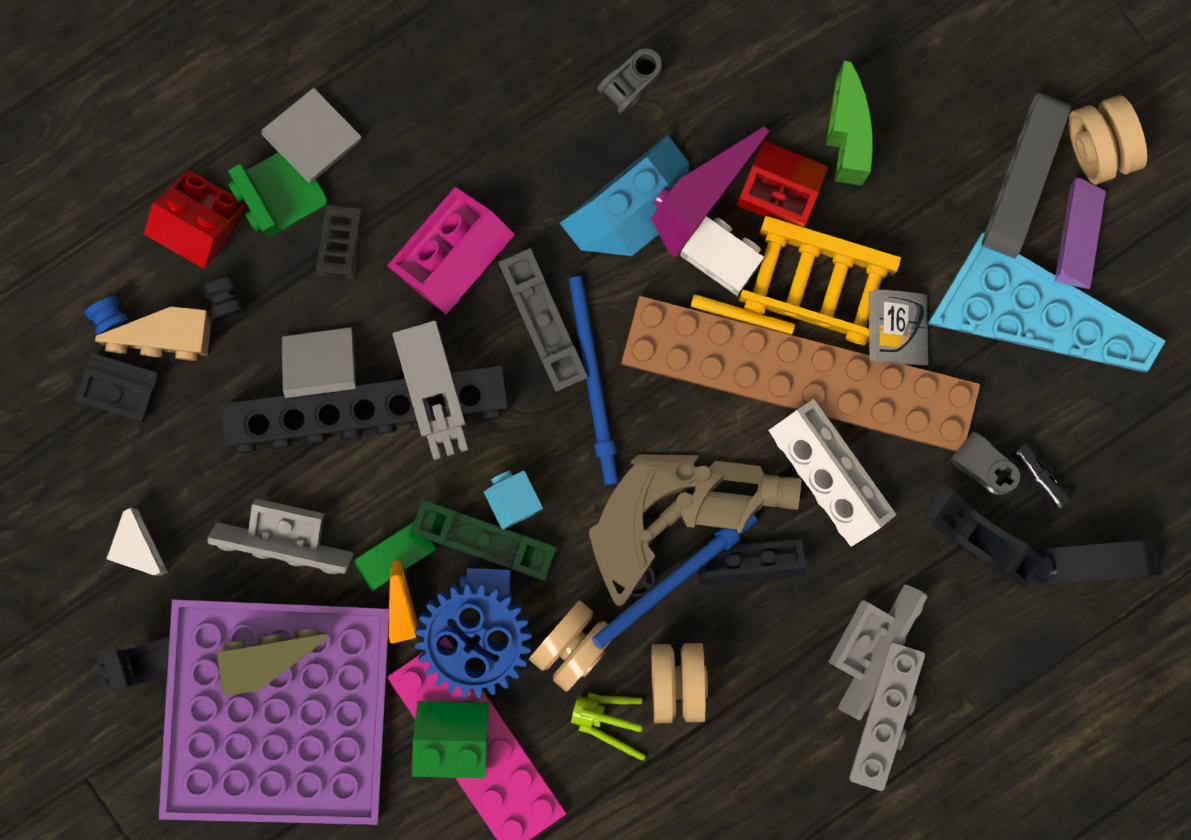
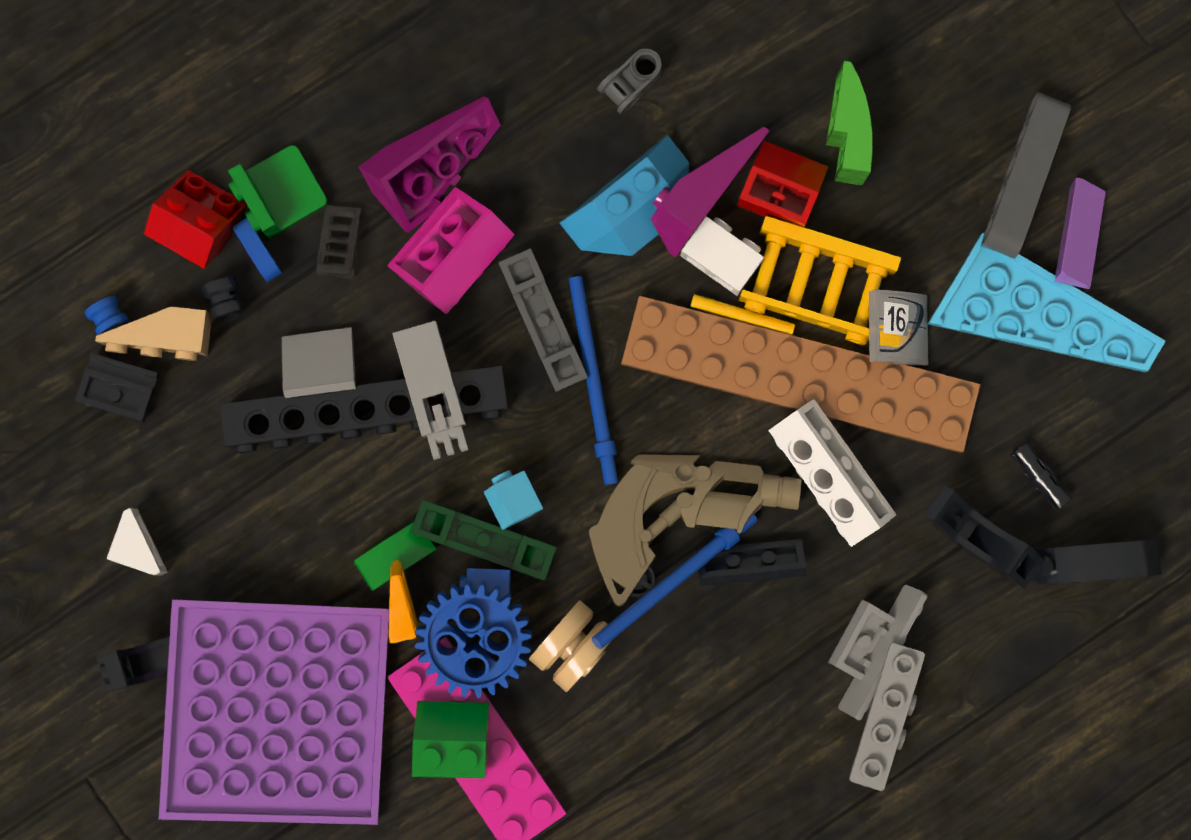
(256, 665): olive slope -> none
(257, 250): none -> blue beam
(282, 534): light grey bracket -> none
(311, 135): light grey tile -> none
(421, 166): none -> magenta wedge
(589, 714): lime plant -> none
(680, 682): tan wheel -> none
(980, 460): dark grey piece -> none
(1108, 139): tan wheel -> none

